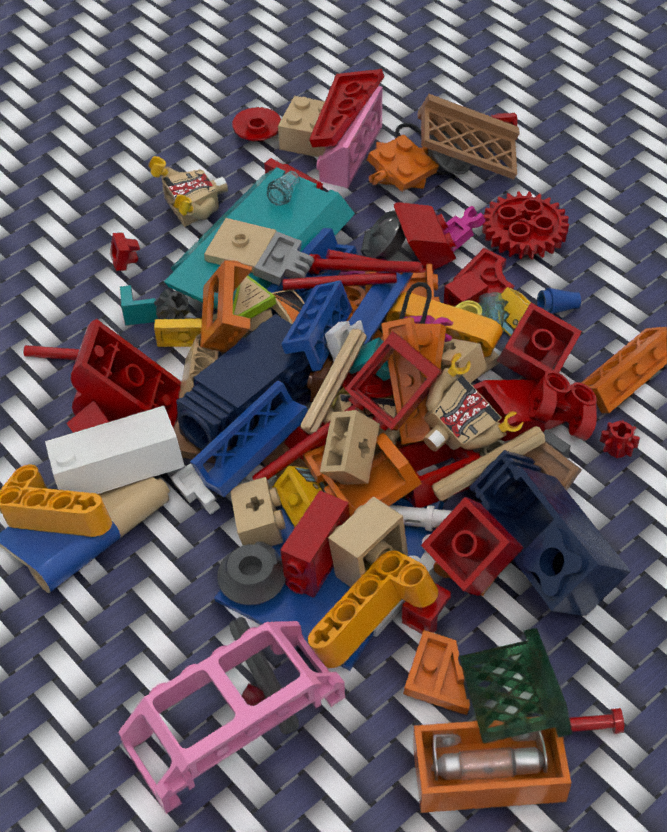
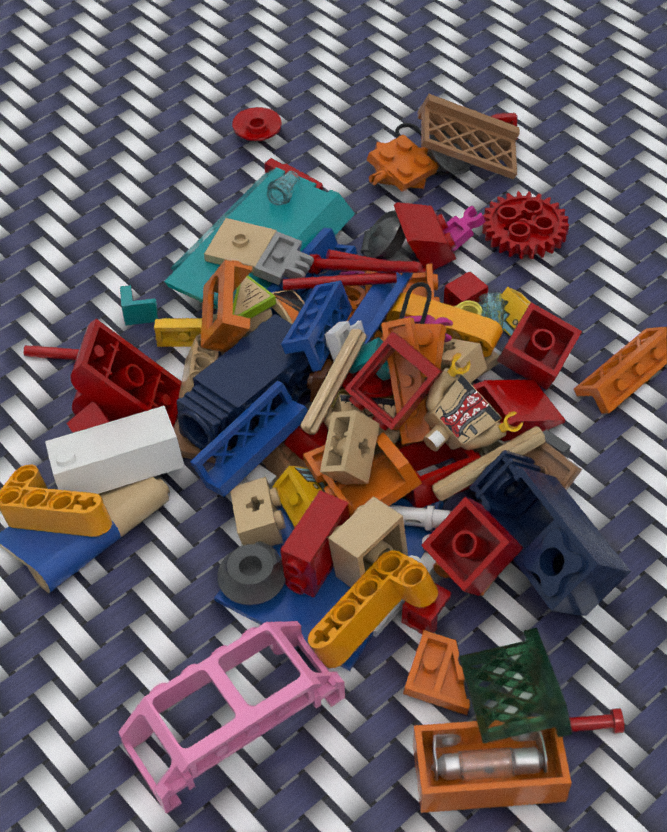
(123, 251): red tile -> none
(172, 305): dark grey gear -> none
(188, 193): torso -> none
(192, 487): white plate -> none
(253, 695): dark red hinge -> none
(263, 673): dark grey axle -> none
(296, 451): red bar -> none
(298, 125): tan brick -> none
(342, 105): red wing -> none
(342, 161): bright pink slope -> none
(488, 268): red tile -> none
(558, 300): blue cone -> none
(572, 402): red piece -> none
(619, 439): red gear -> none

